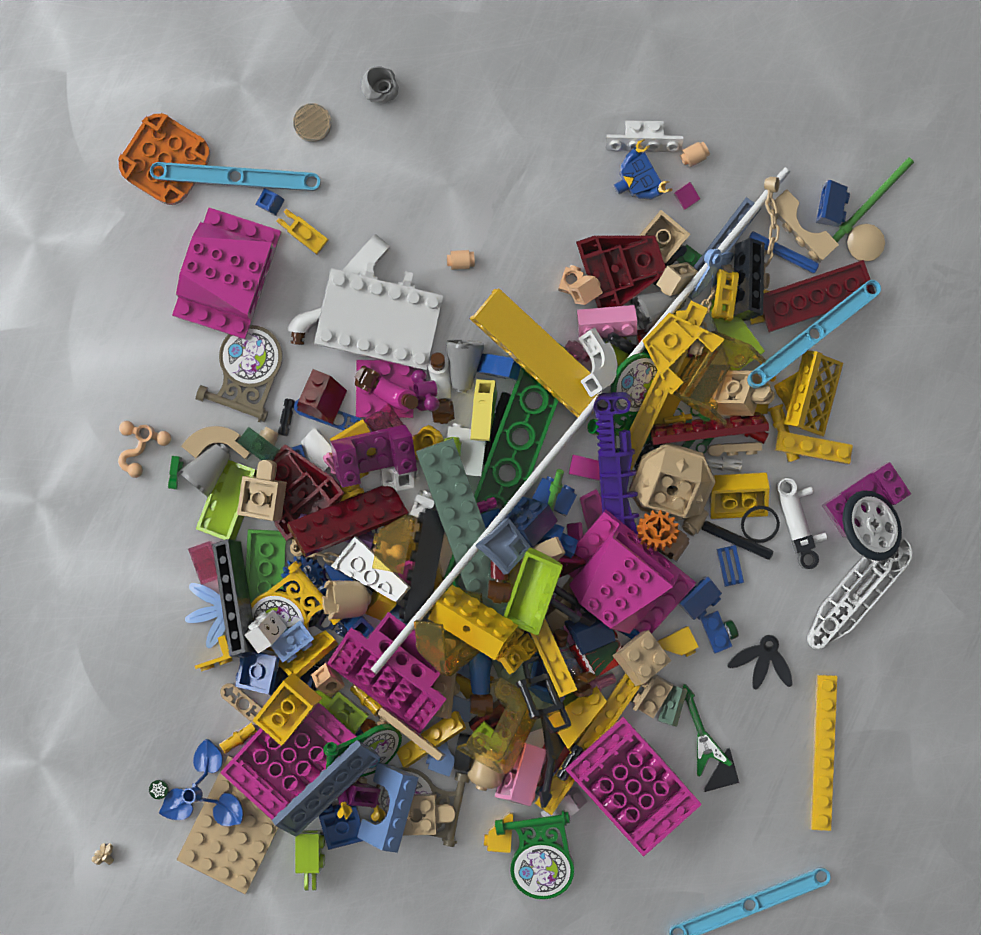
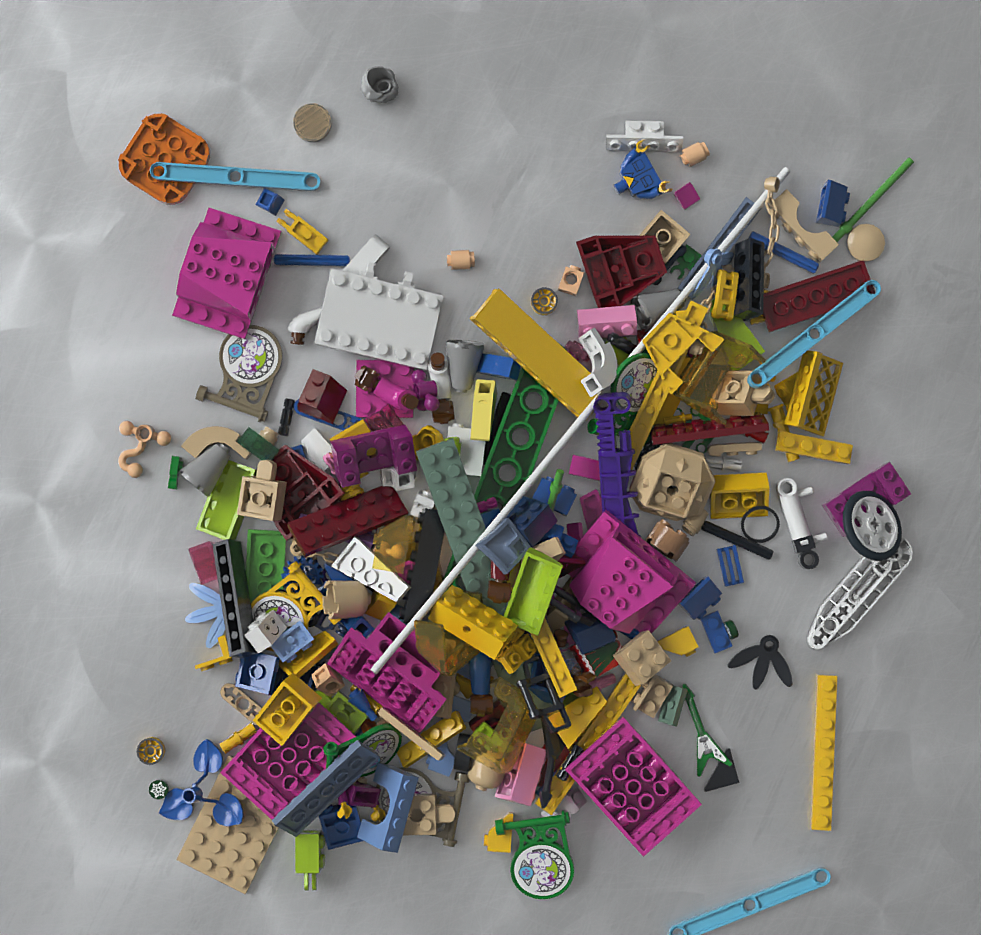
(103, 854): tan plant -> none
(142, 750): none -> yellow wheel
(311, 260): none -> blue axle
(361, 702): none -> blue cone
(542, 293): none -> wheel
(585, 289): light nougat brick -> none
(667, 530): orange gear -> none
(676, 278): tan slope -> none

